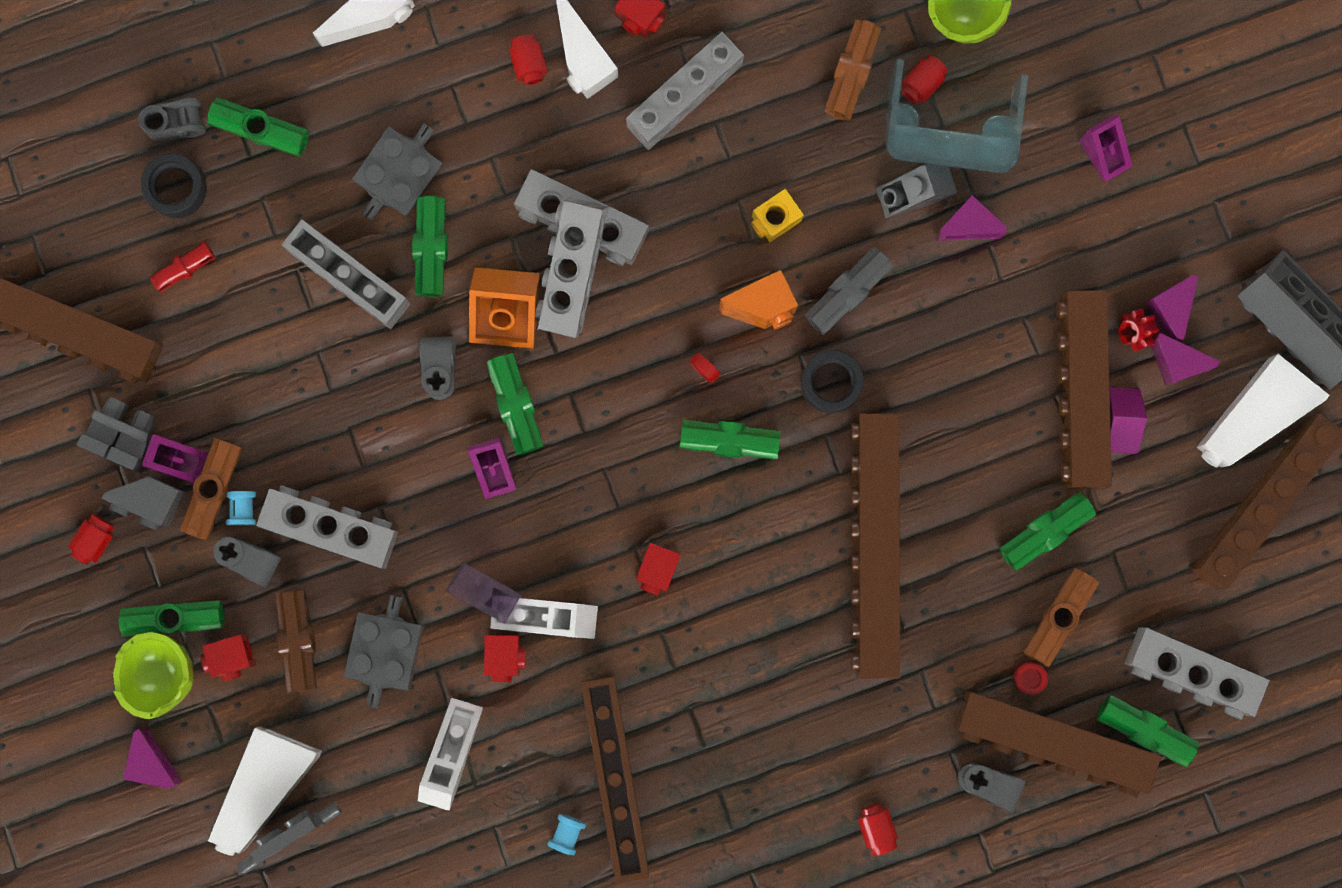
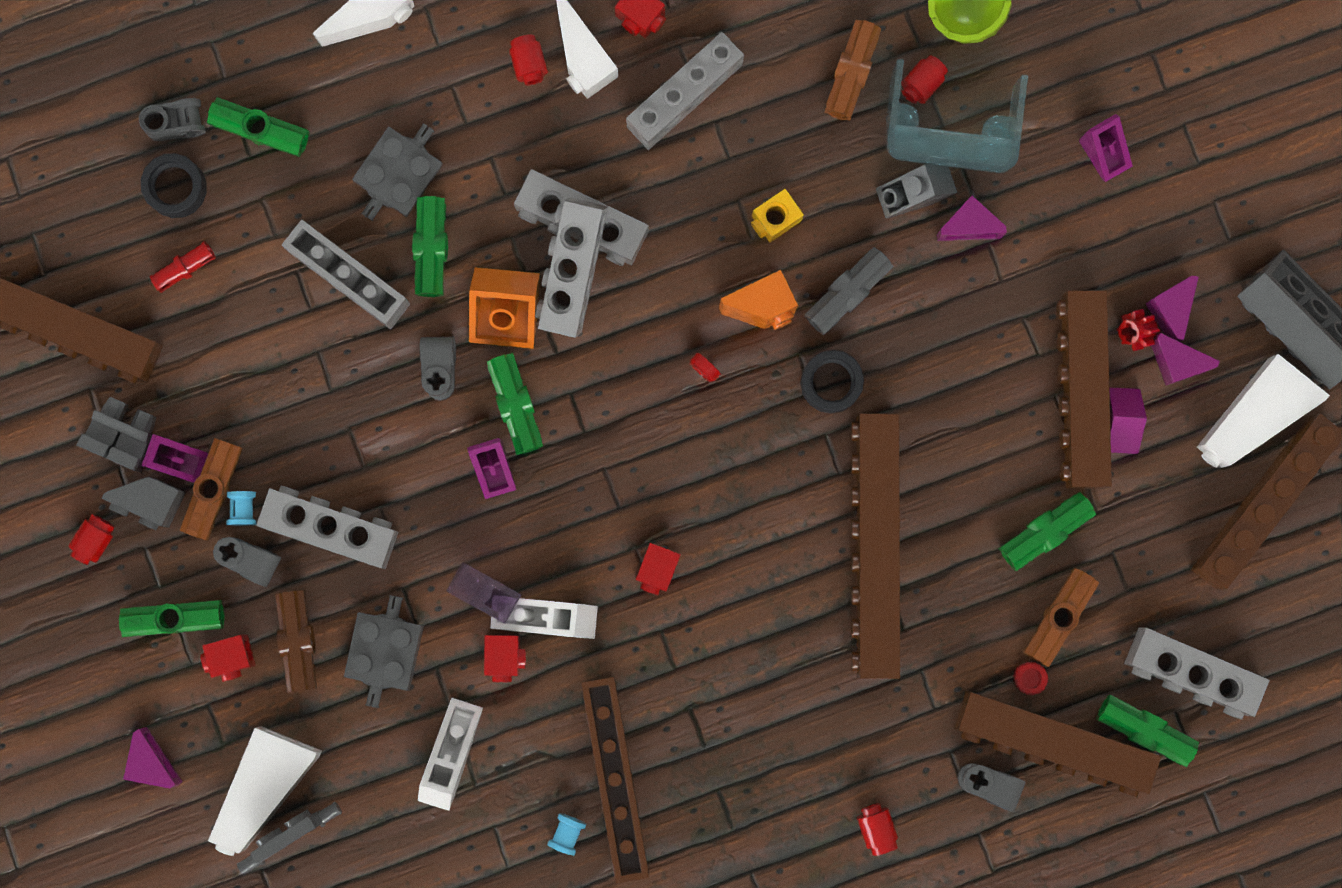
(152, 675): lime cylinder -> none
(730, 439): green piece -> none

